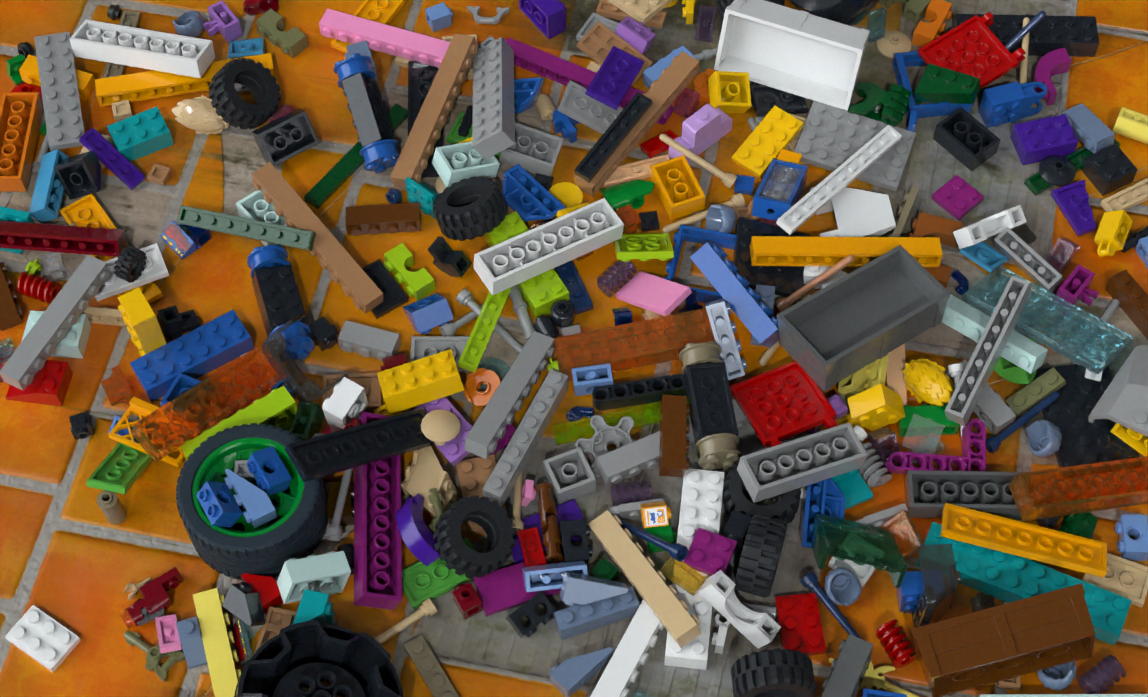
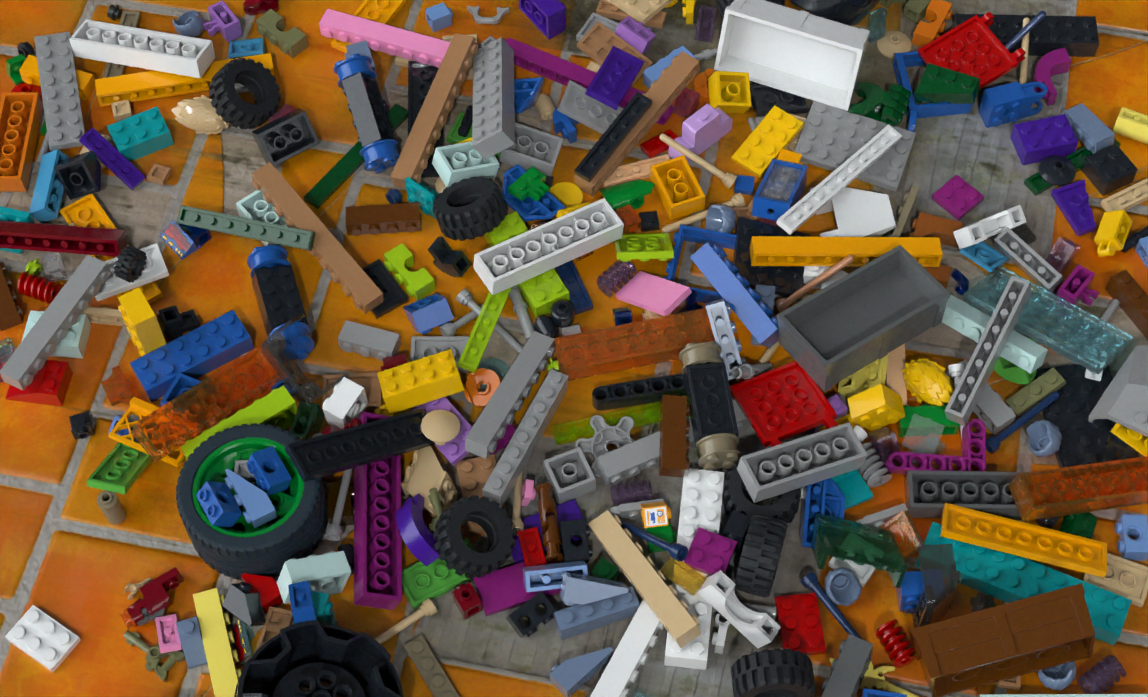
(302, 602): none -> blue plate
(323, 334): black brick -> none
(529, 185): none -> green hinge
(578, 412): clear blue arm -> none
(588, 378): medium blue brick -> none
(748, 371): none -> light grey pin
(966, 139): black brick -> none

